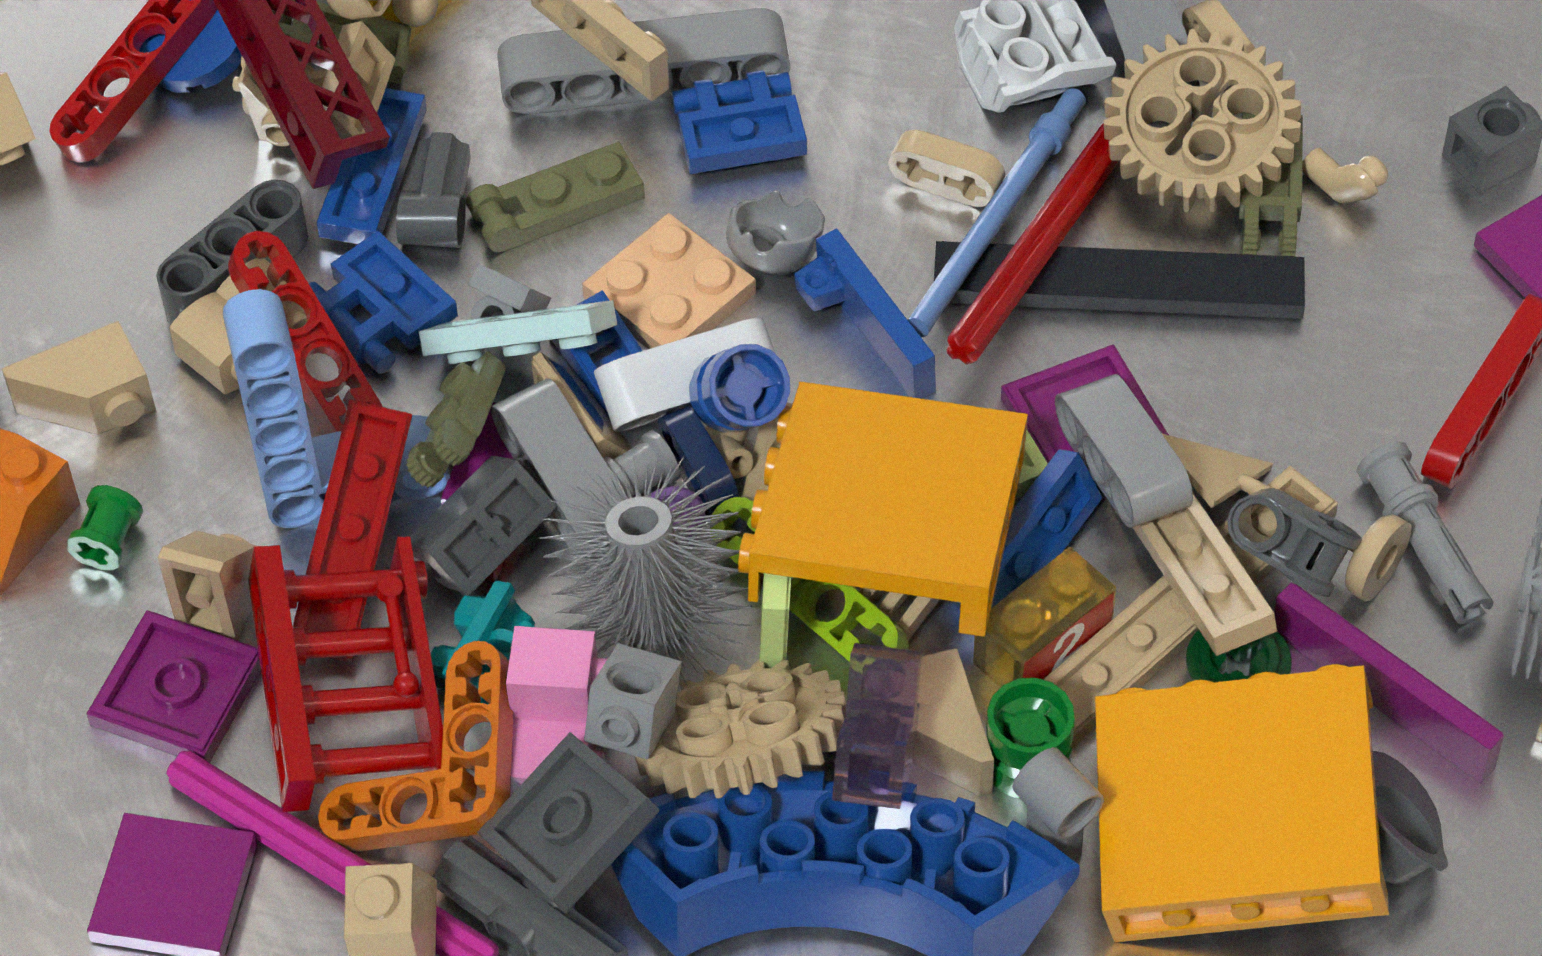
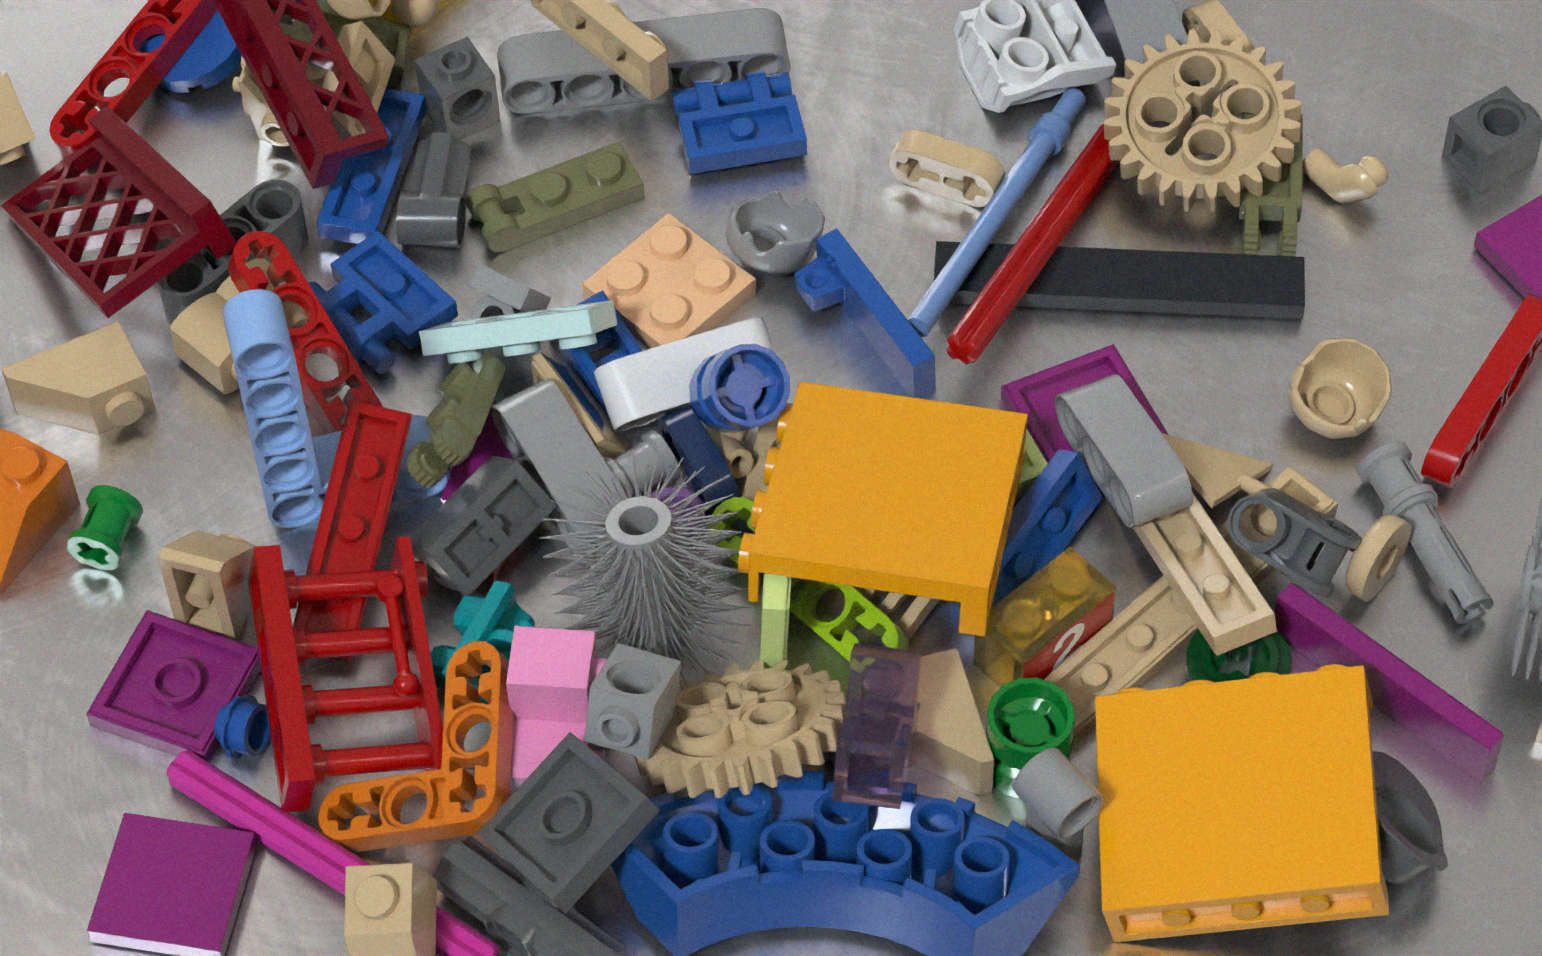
(149, 186): none -> dark red fence
(243, 727): none -> blue plate
(458, 89): none -> dark grey brick
(1340, 388): none -> tan hair

